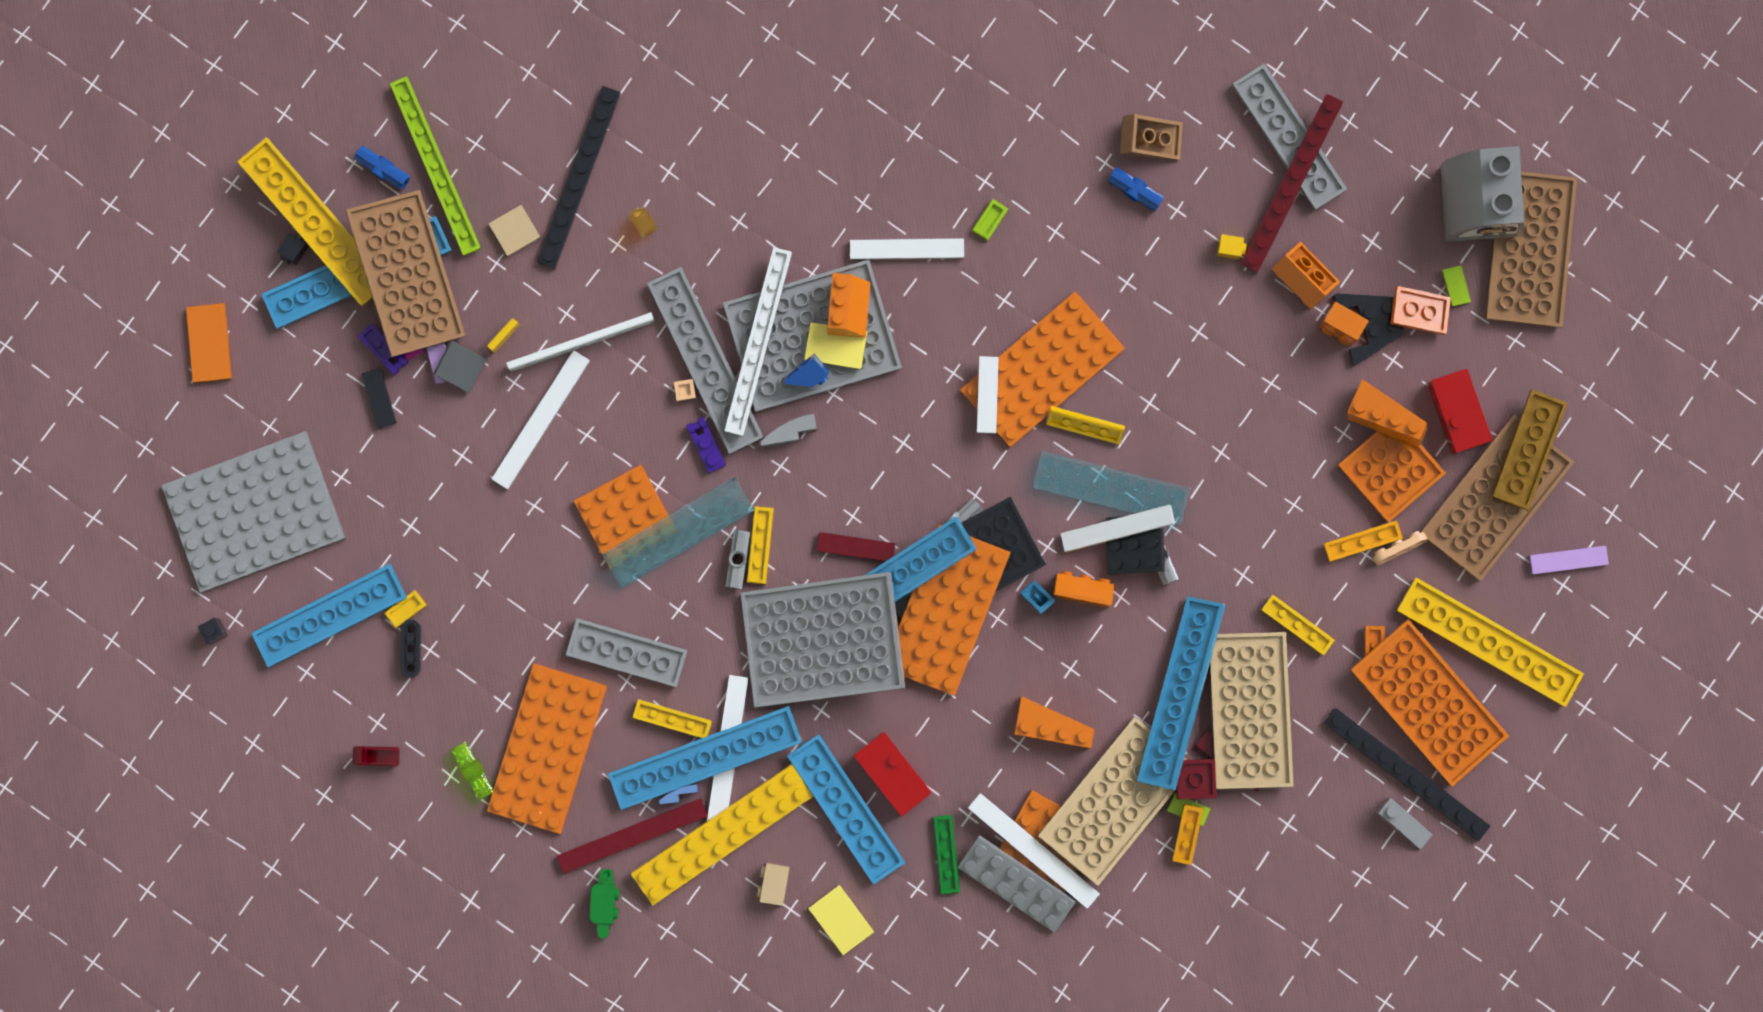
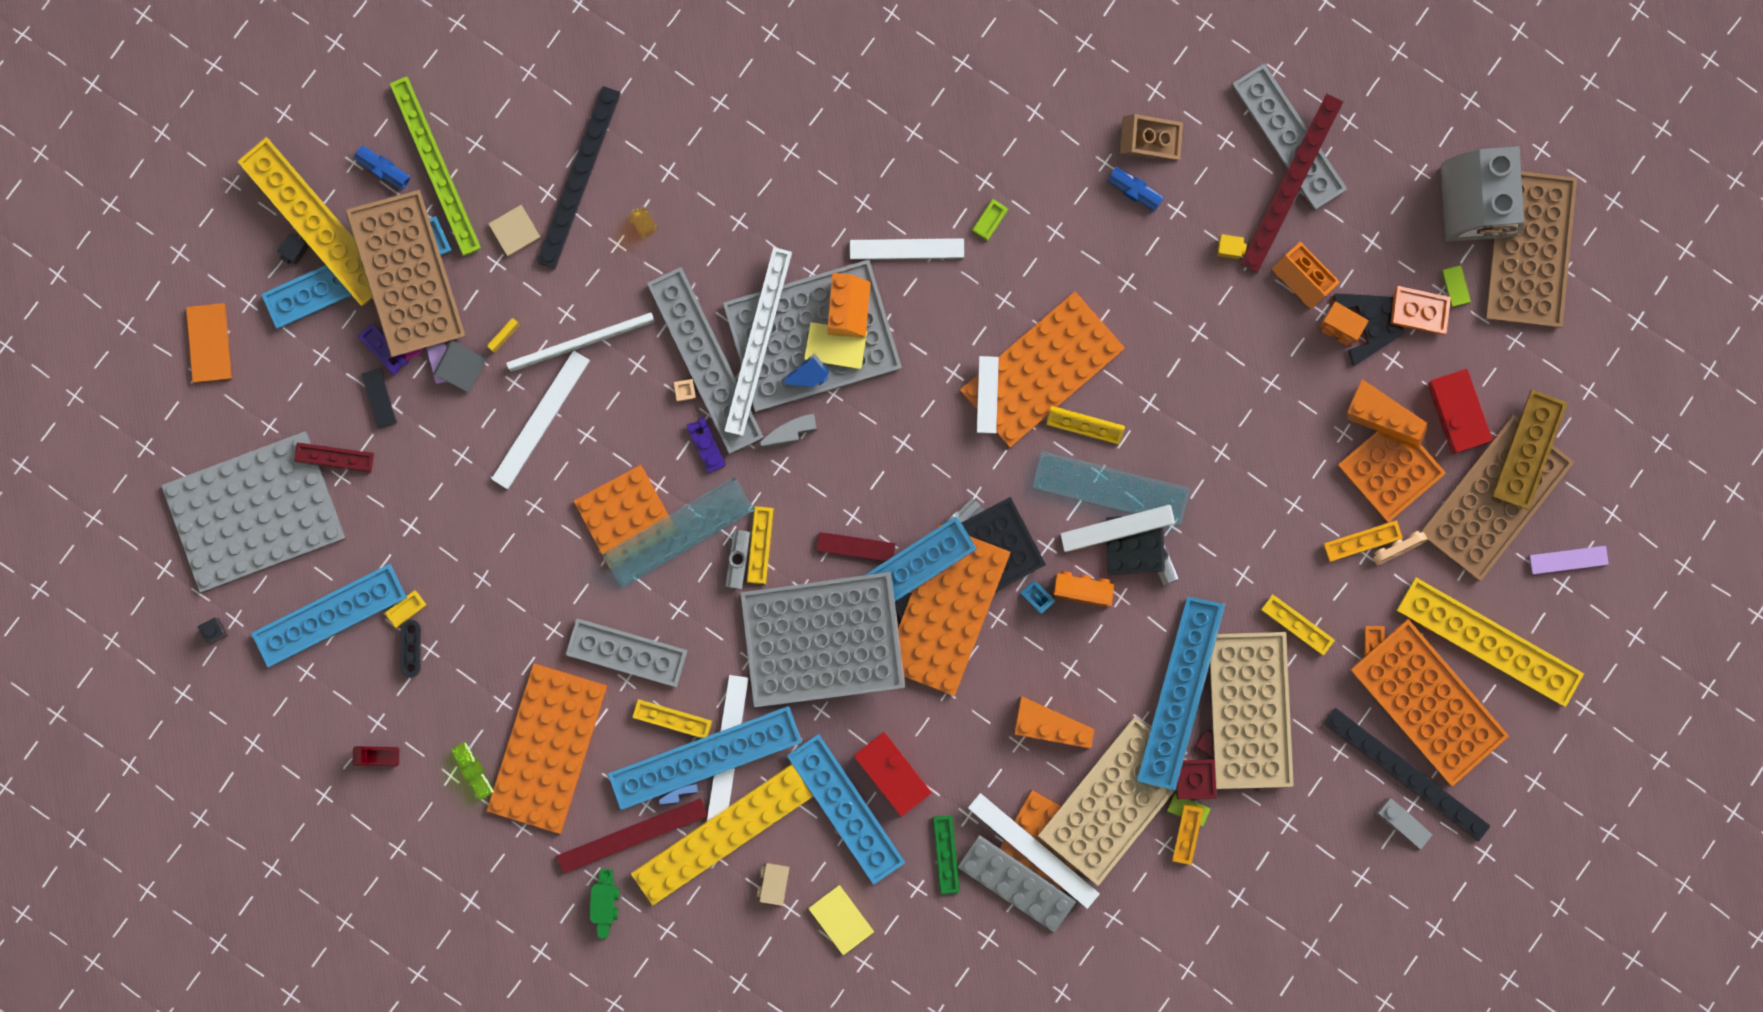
(334, 457): none -> dark red tile

